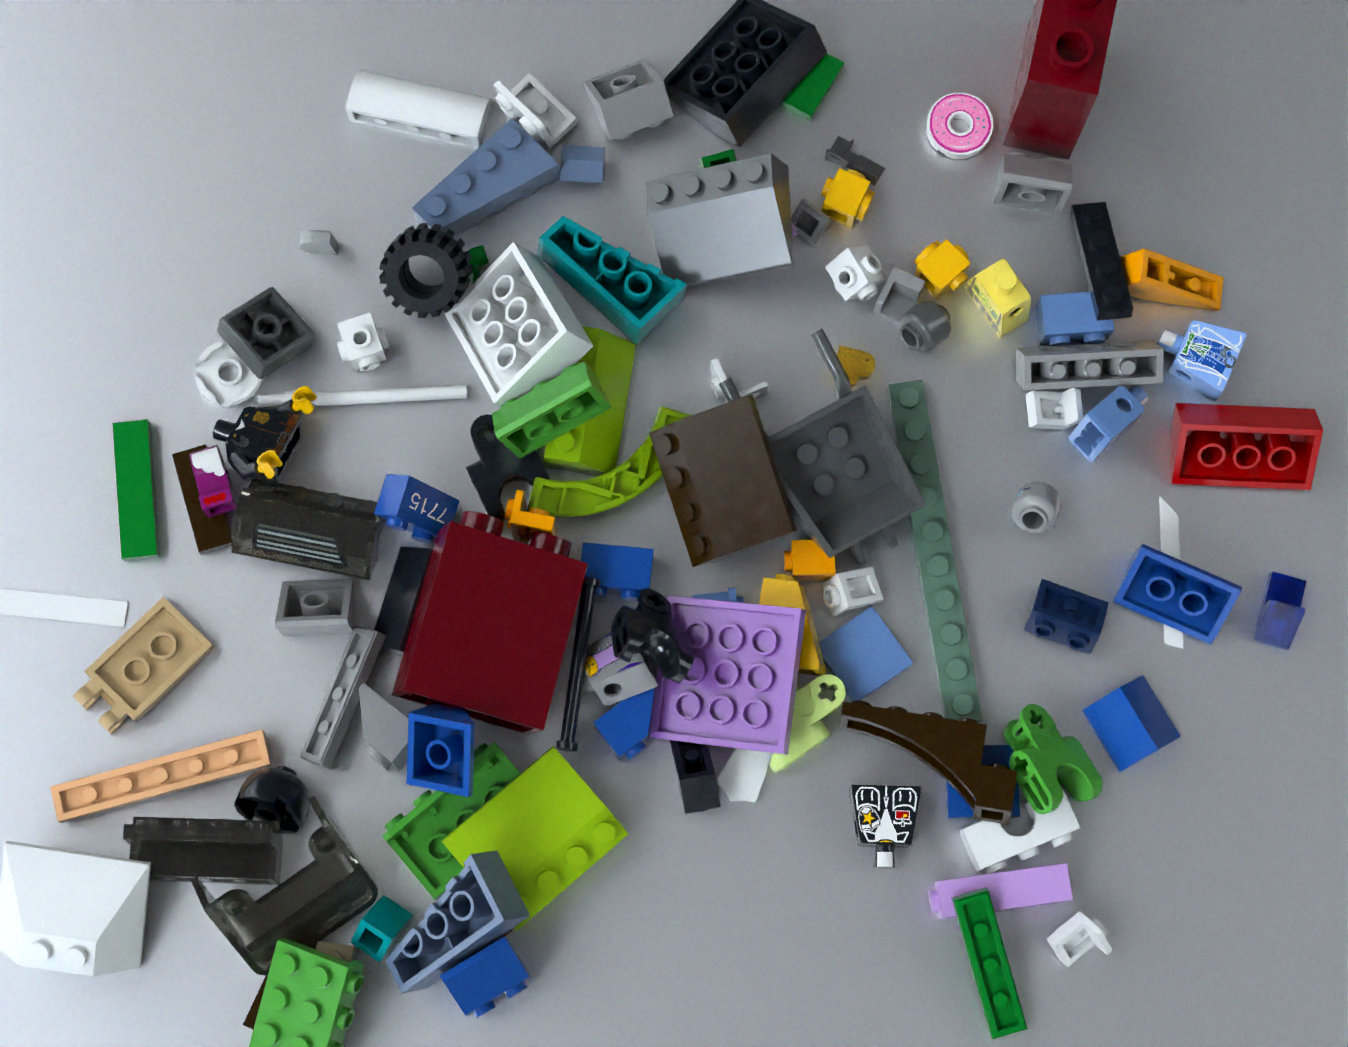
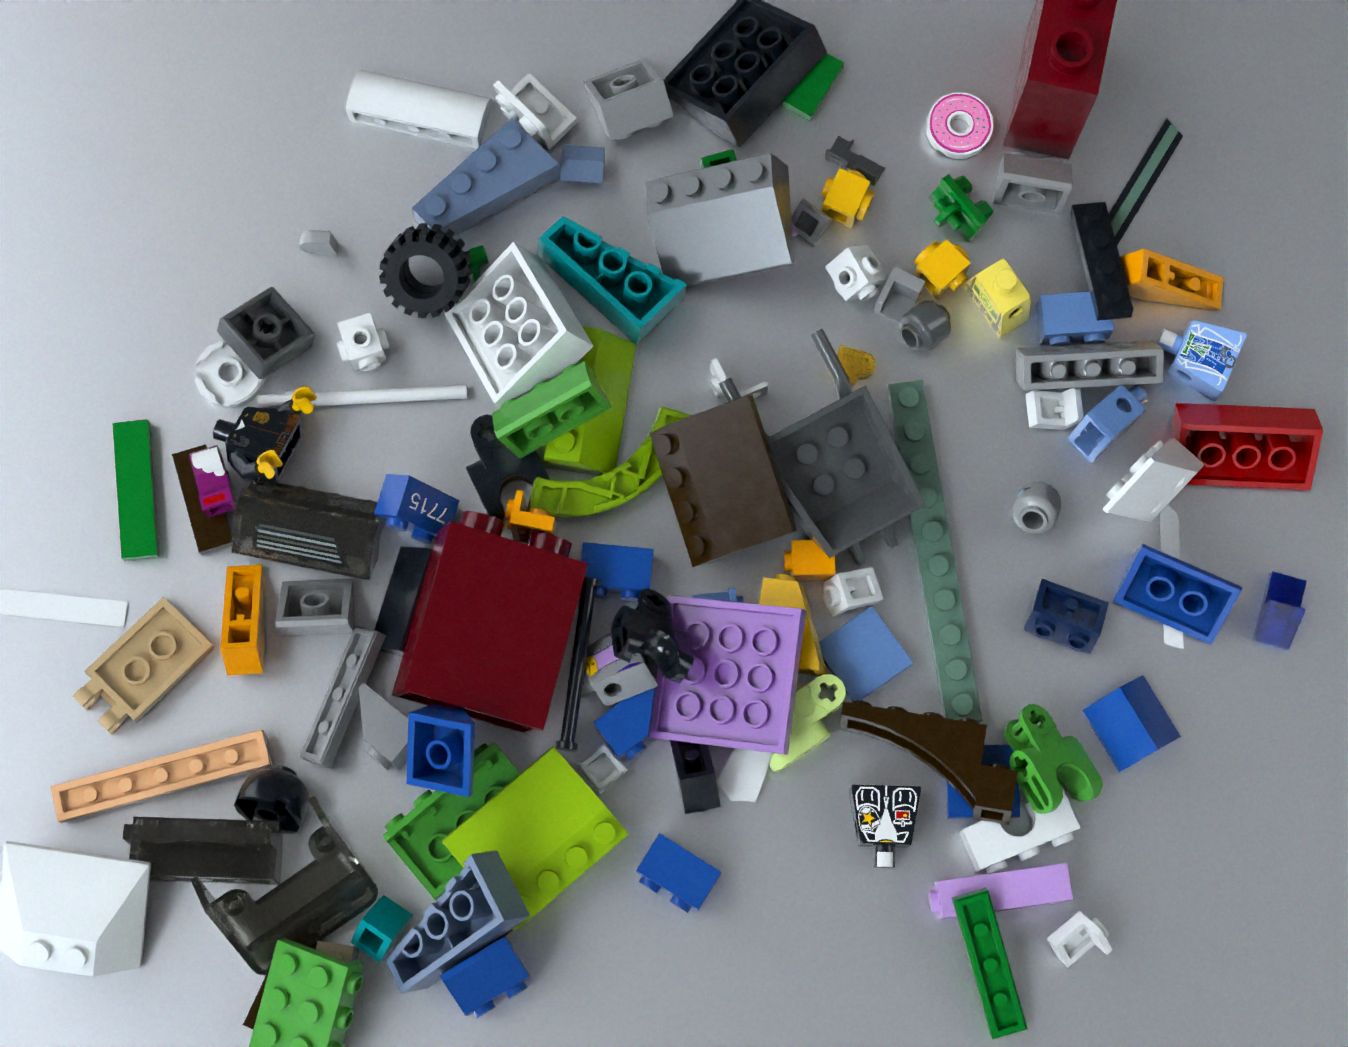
(243, 621): none -> light orange slope
(602, 768): none -> white tile
(677, 873): none -> blue brick
(958, 209): none -> green hips
(1143, 178): none -> sticker
(1153, 481): none -> white slope

